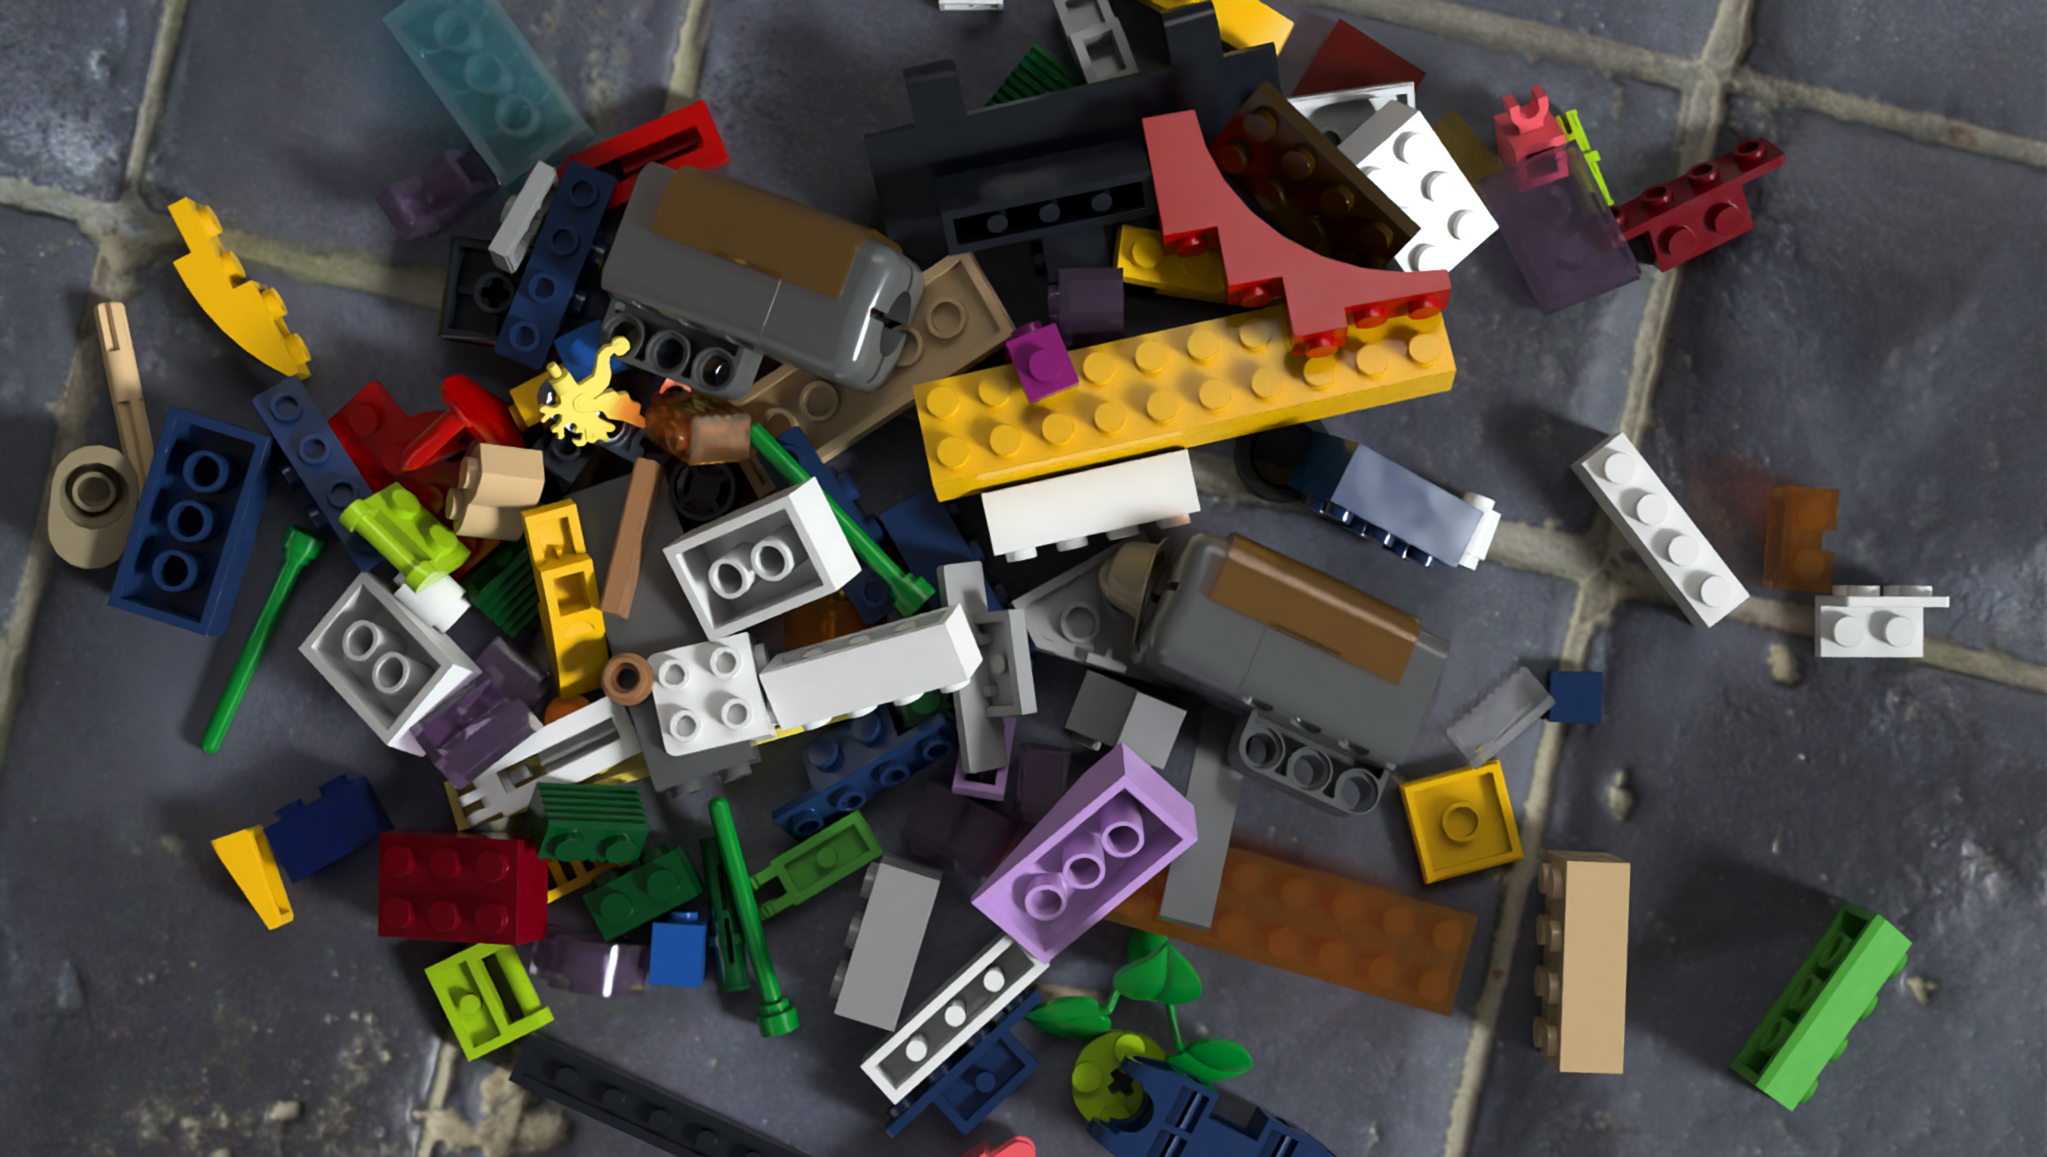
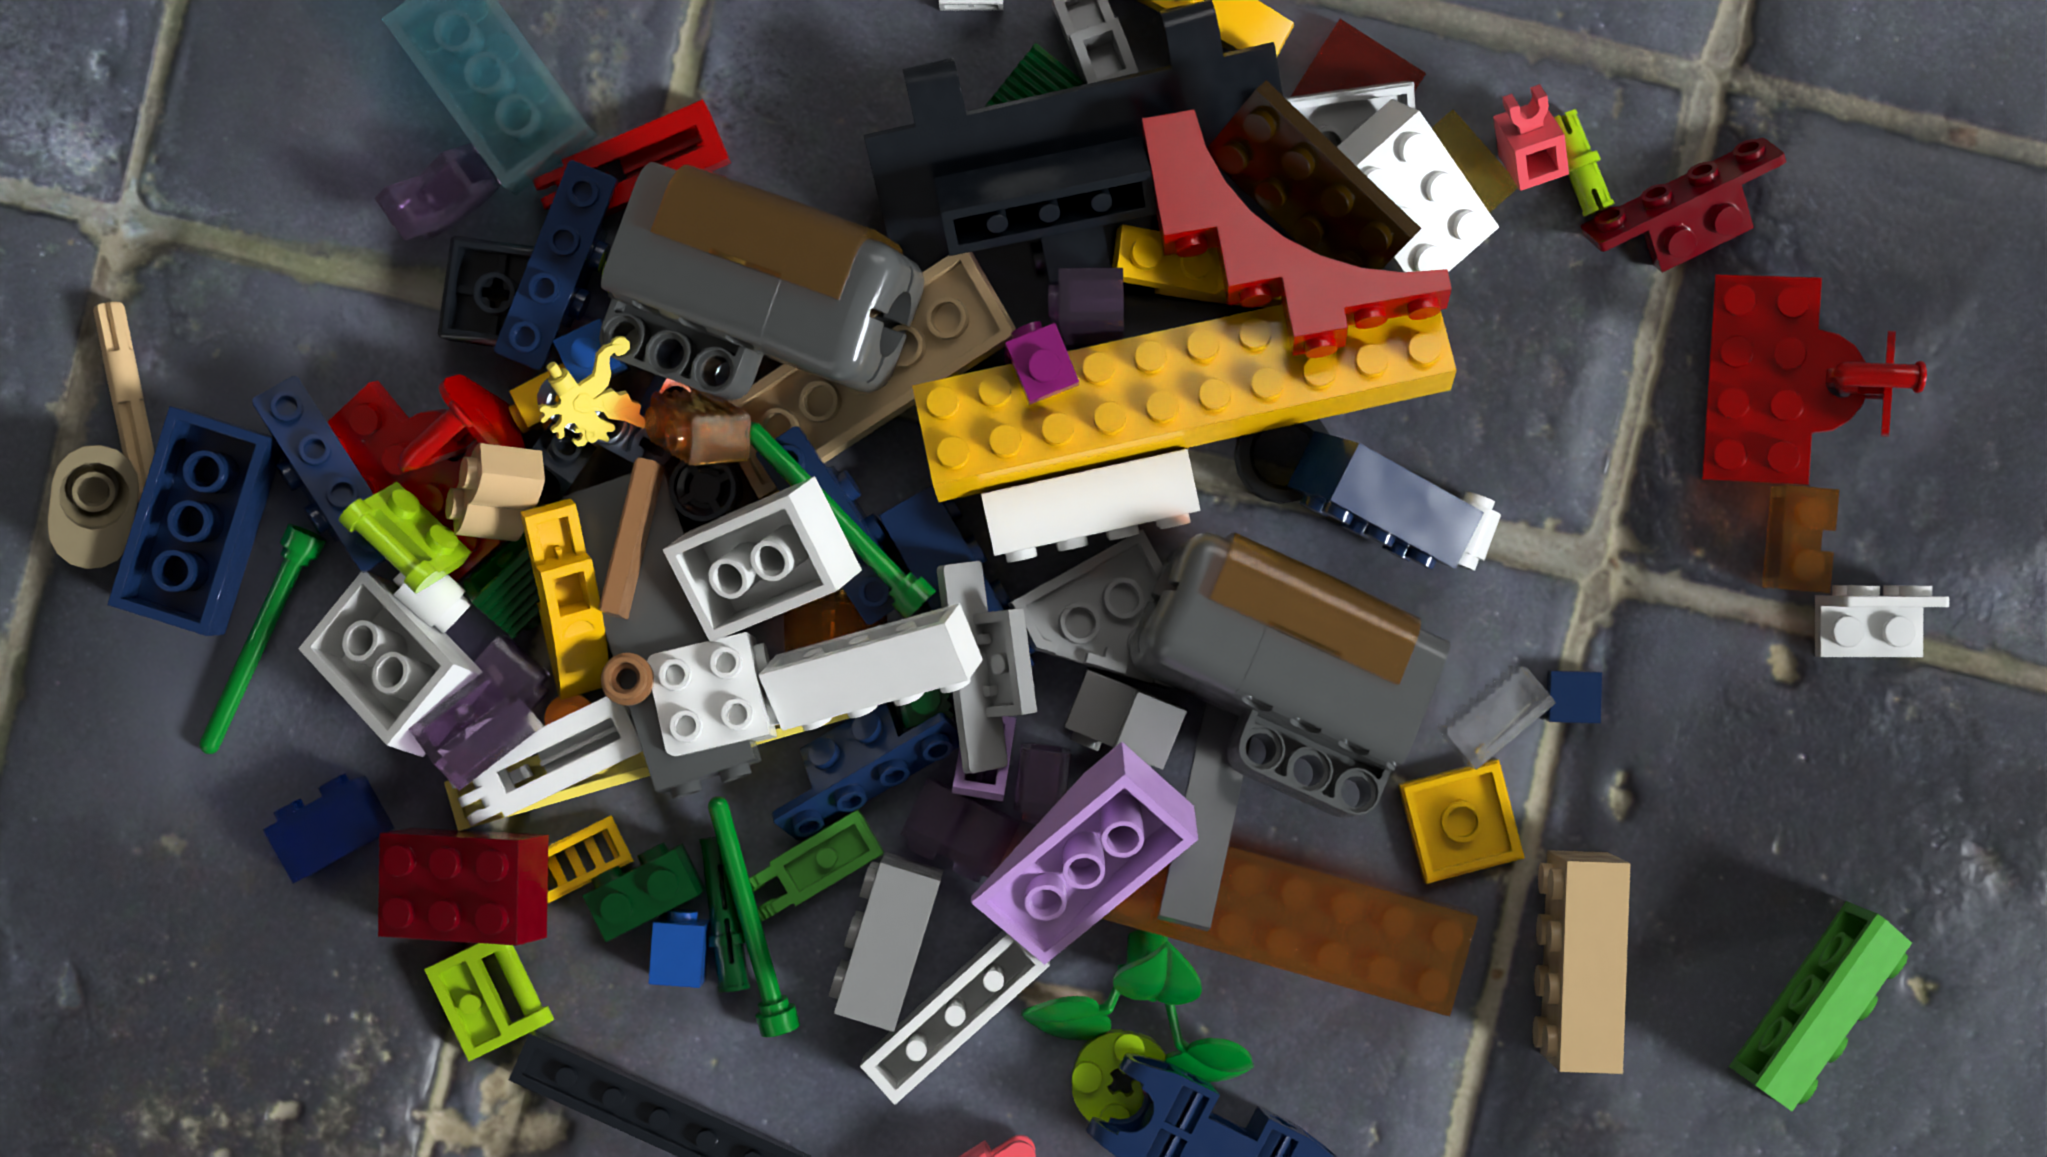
(243, 311): yellow slope -> none
(255, 871): yellow slope -> none
(524, 217): light grey plate -> none
(587, 822): dark green brick -> none
(590, 964): clear purple brick -> none
(979, 1076): dark blue bracket -> none
(1131, 575): dark tan piece -> none
(1559, 228): clear purple tile -> none
(1659, 530): white brick -> none
(1773, 376): none -> red plate

